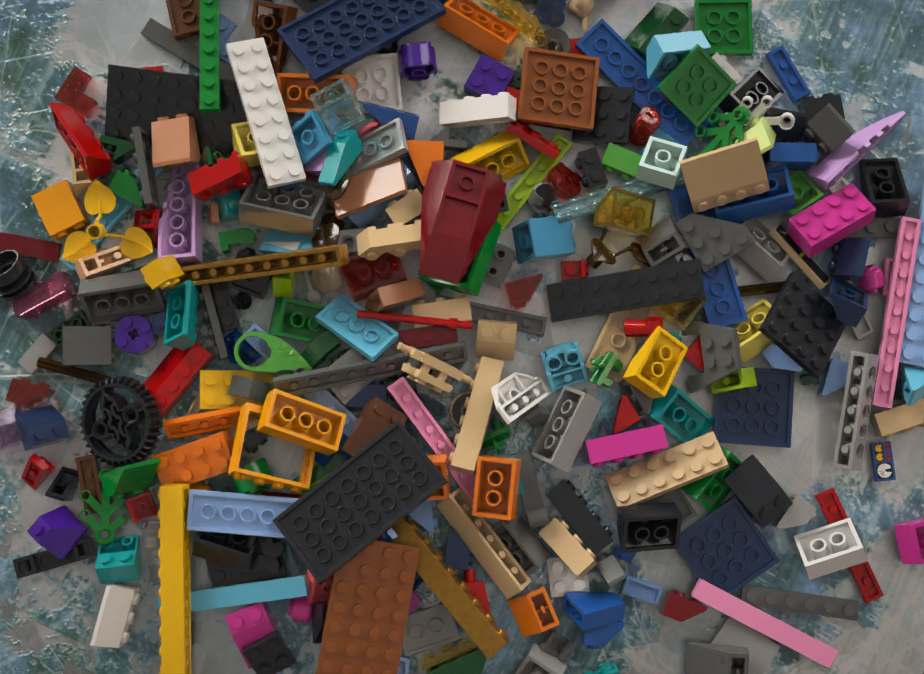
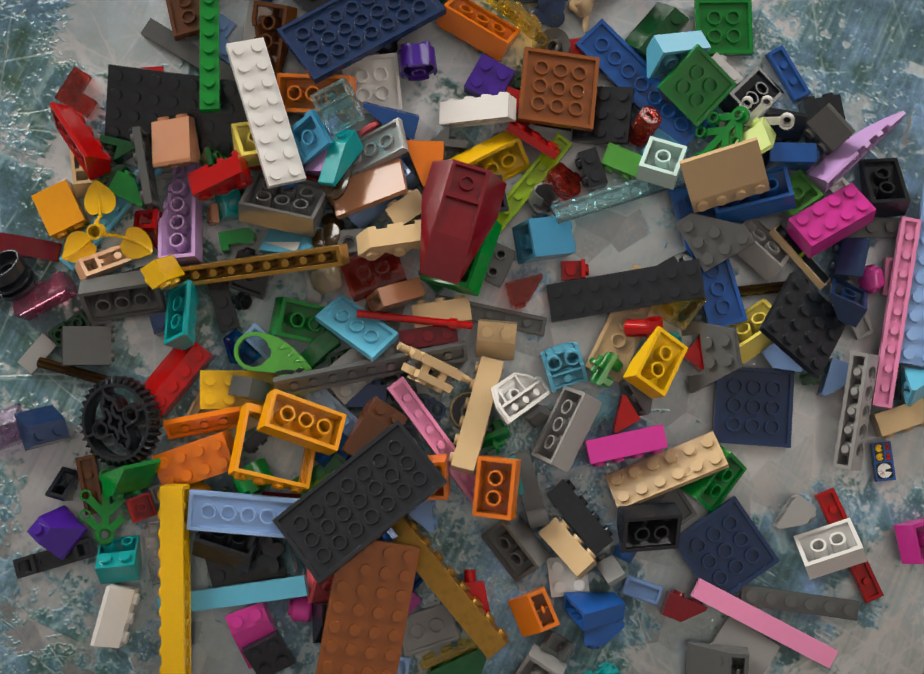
(27, 393): clear red slope -> none
(36, 471): red slope -> none
(128, 328): dark purple brick -> none
(214, 330): dark grey plate -> none
(284, 284): lime slope -> none
(457, 551): dark blue slope -> none
(484, 544): tan brick -> none
(601, 254): dark brown plant -> none
(625, 213): clear yellow slope -> none
(663, 242): dark grey slope -> none
(680, 415): teal slope -> none
(738, 380): lime slope -> none
(757, 491): black slope -> none

